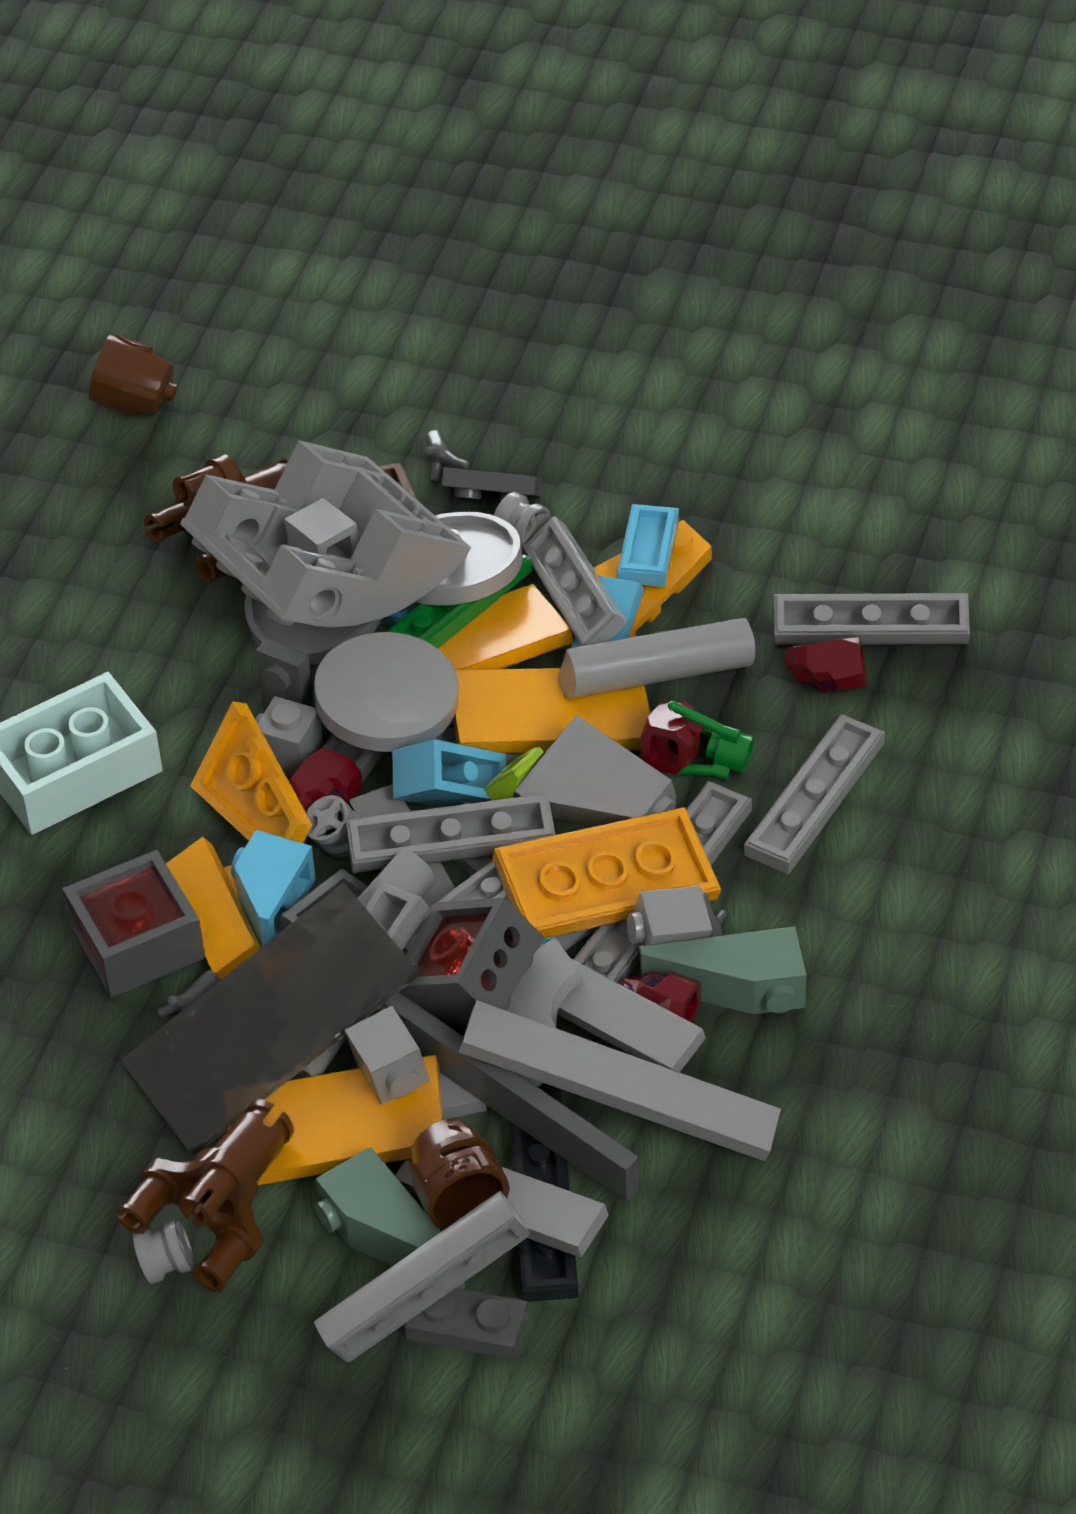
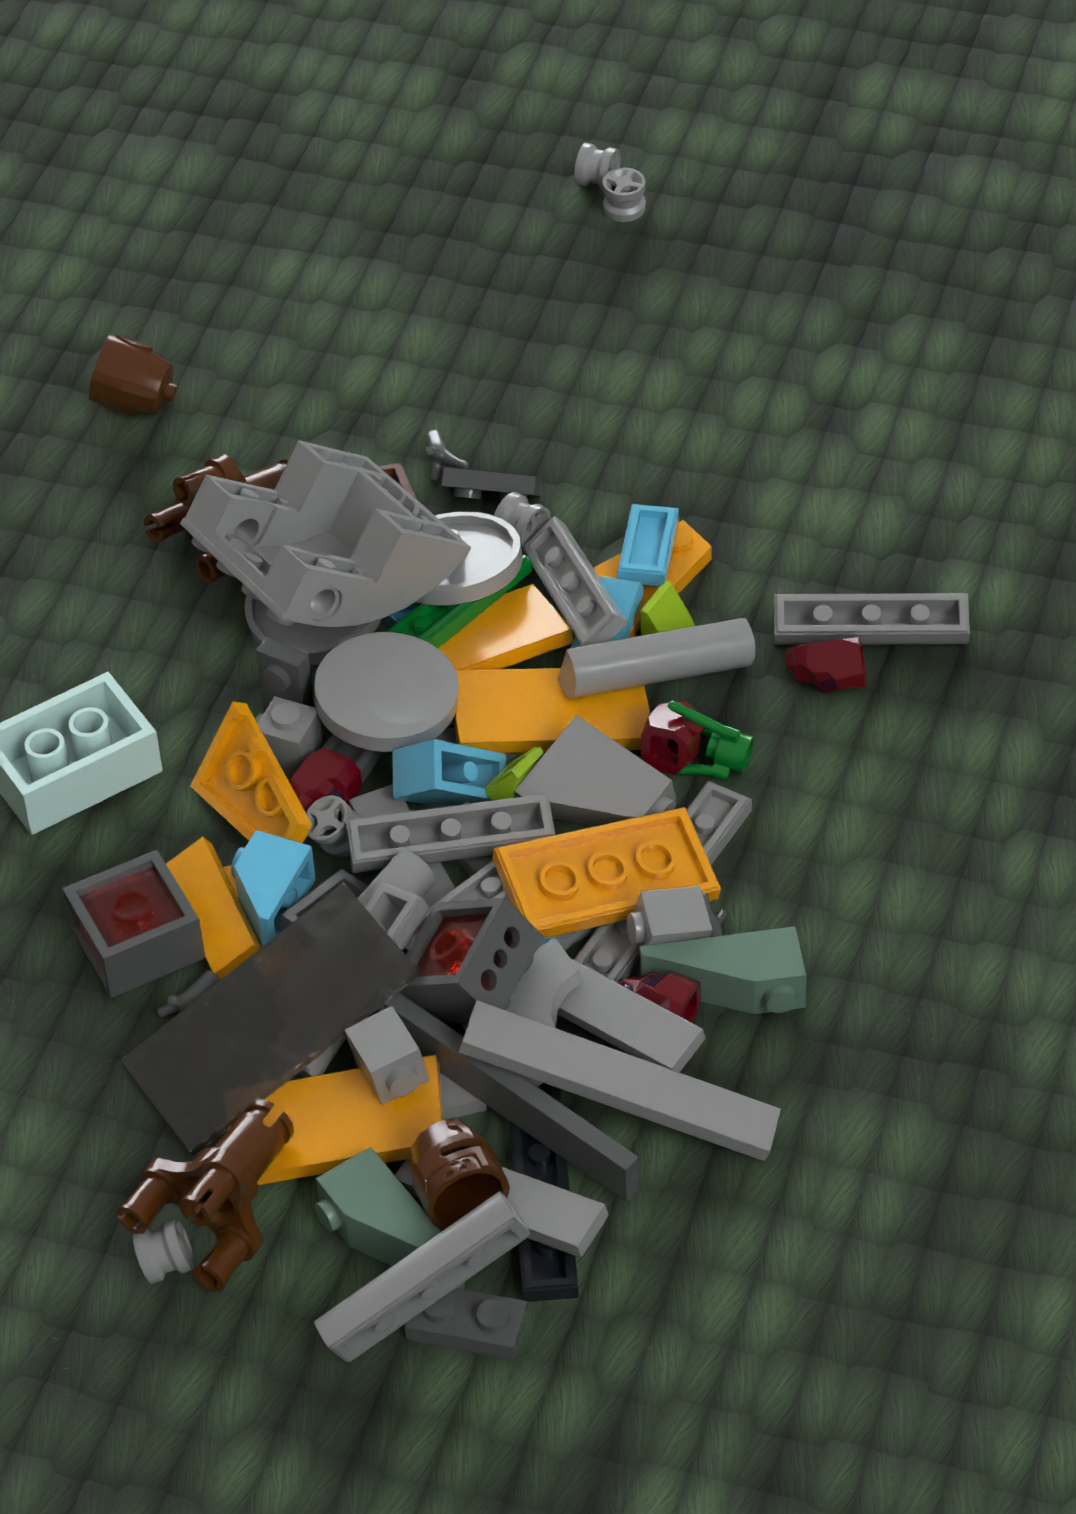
(322, 530): light grey brick -> none
(595, 164): none -> light grey wheel
(624, 194): none -> light grey wheel
(664, 612): none -> lime slope
(814, 794): light grey tile -> none

